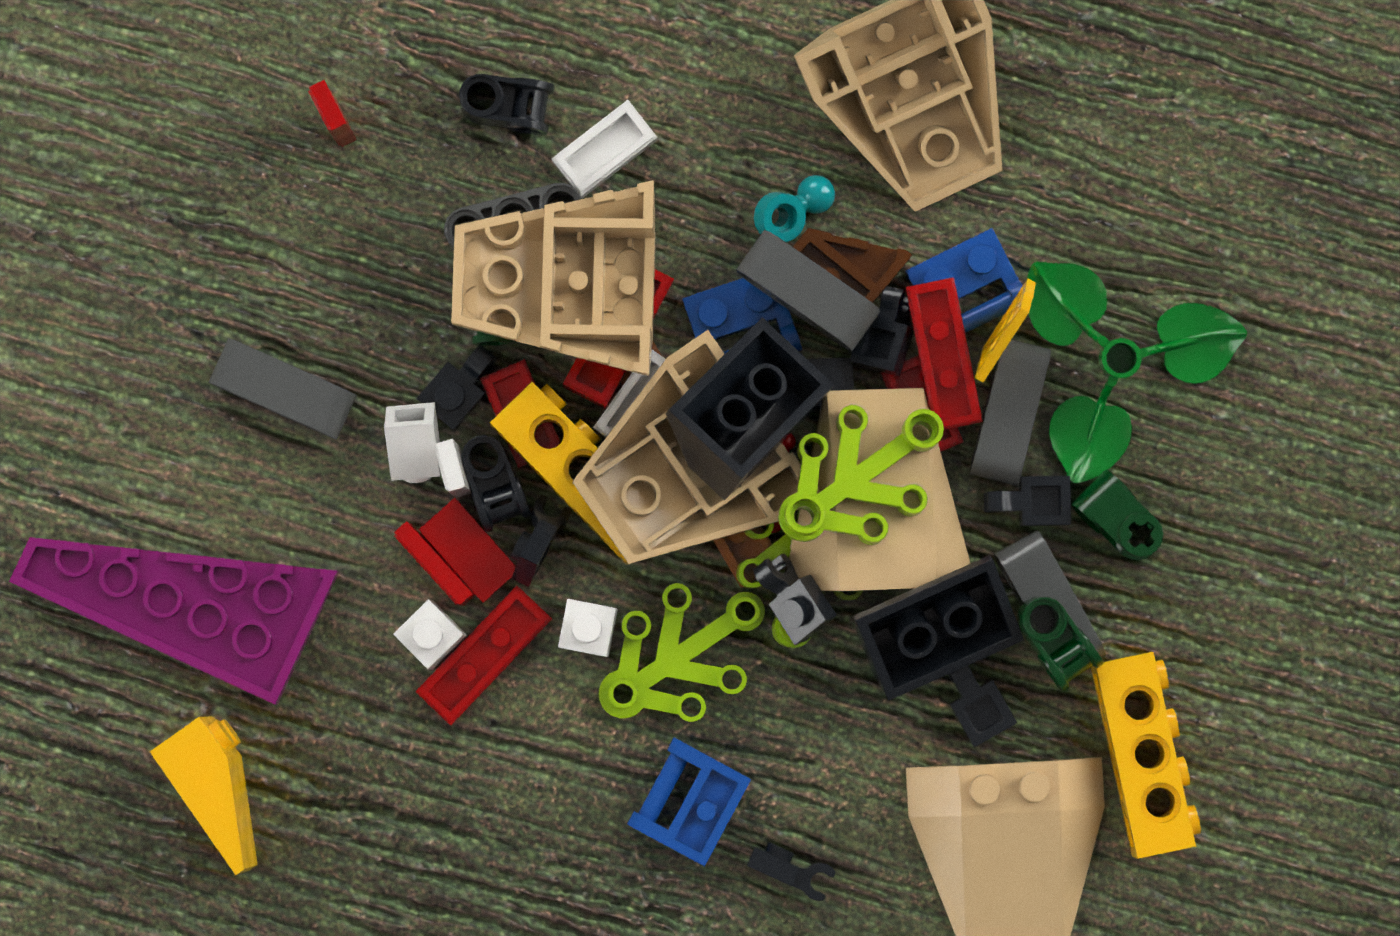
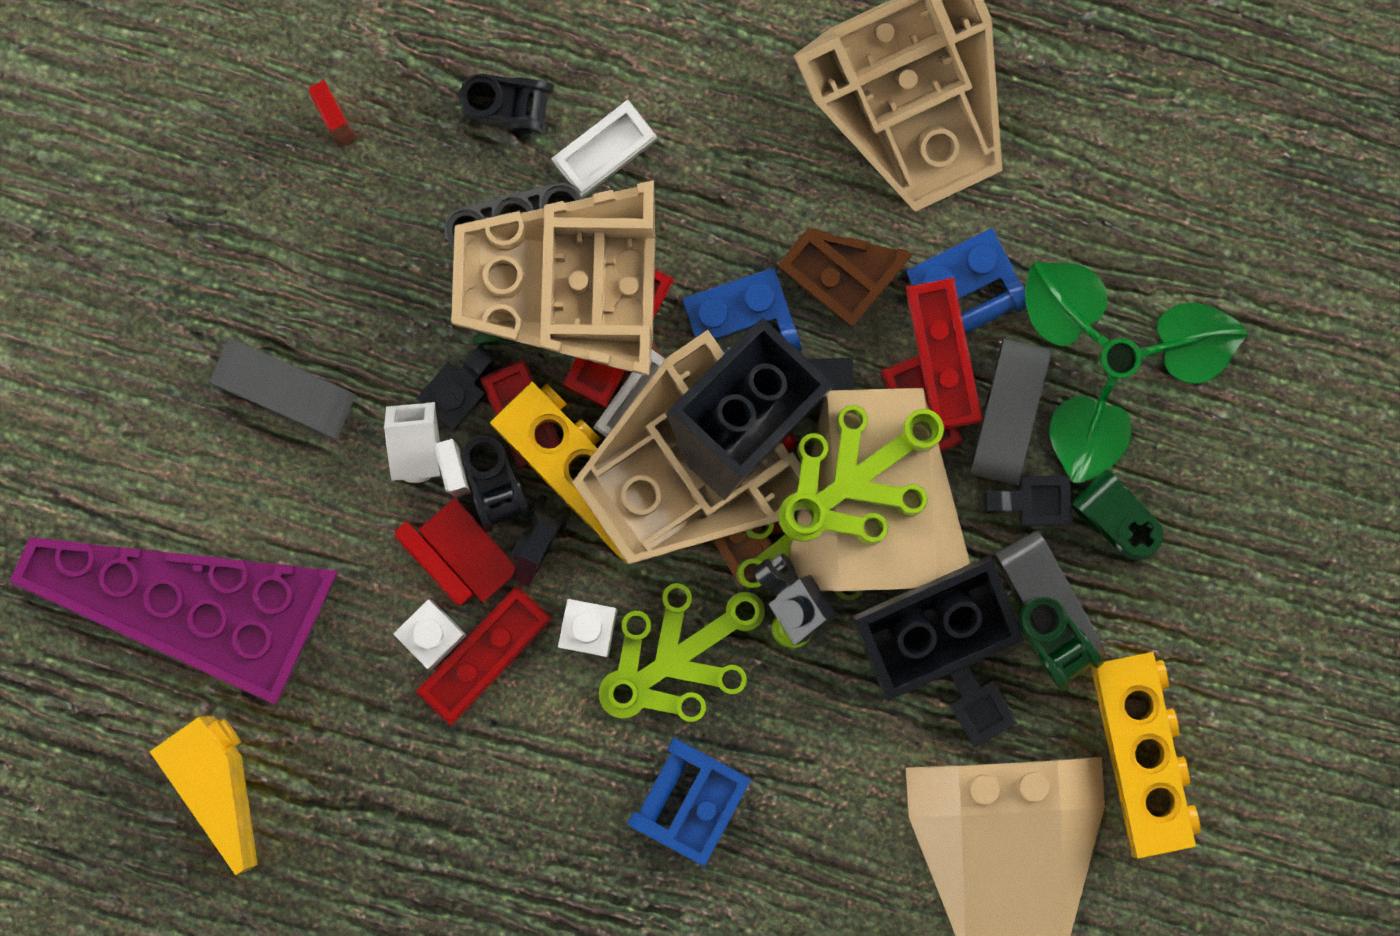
(777, 864): black plate -> none
(808, 290): dark grey beam -> none
(813, 195): teal plate -> none
(887, 339): black plate -> none
(1005, 330): yellow window -> none

